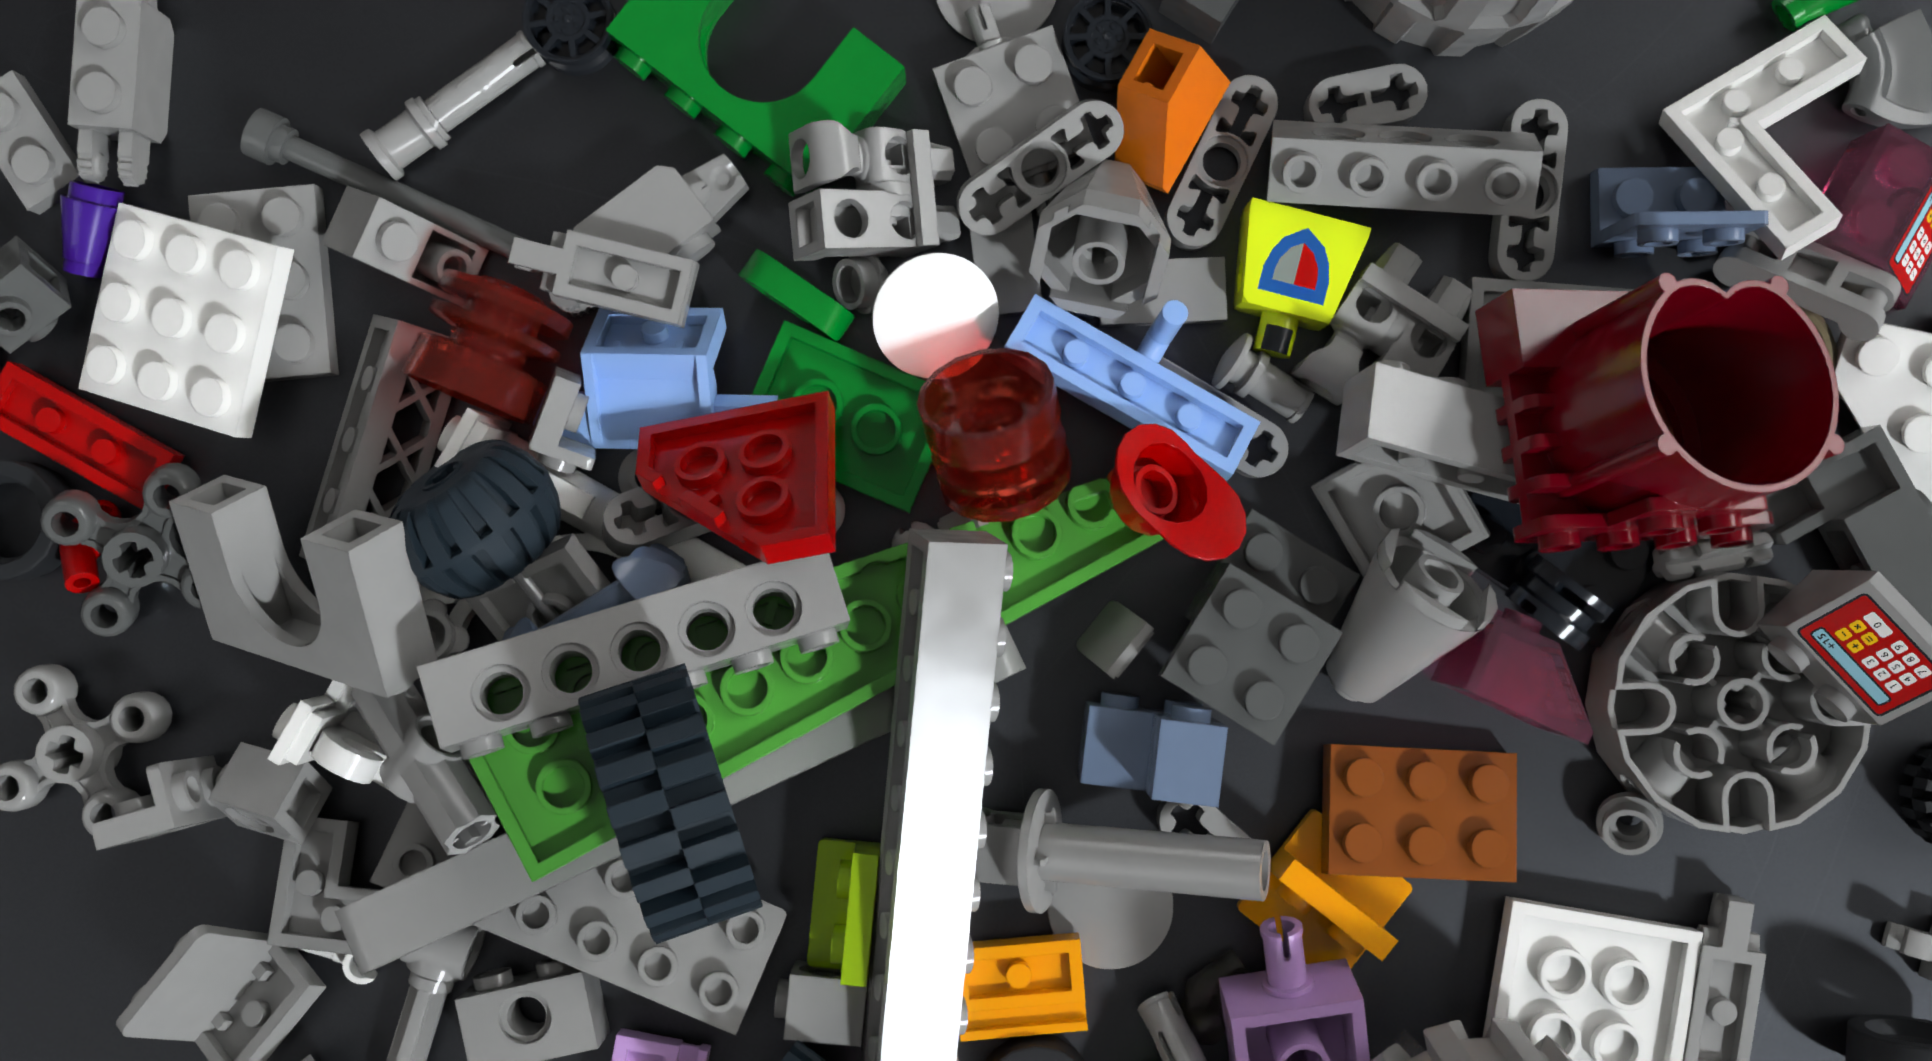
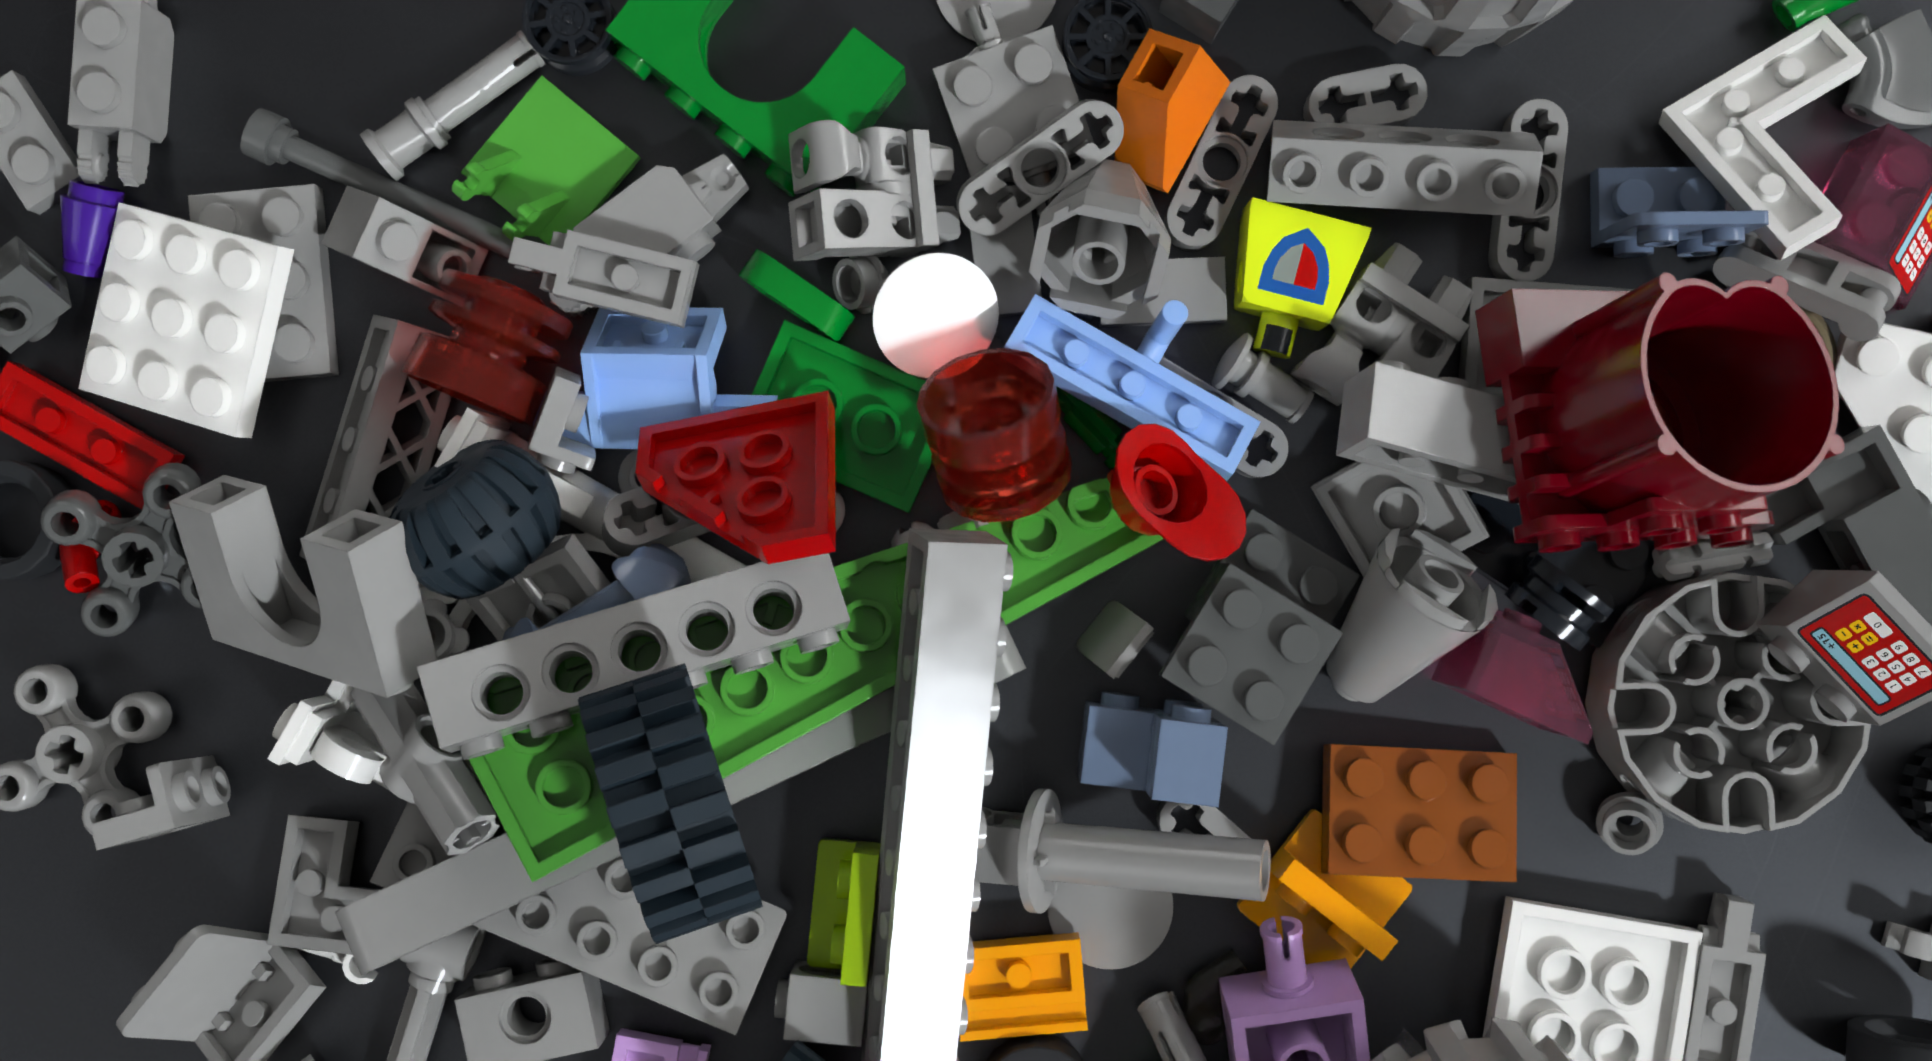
(269, 796): light grey brick -> none
(547, 165): none -> bright green plate
(1091, 426): none -> green axle

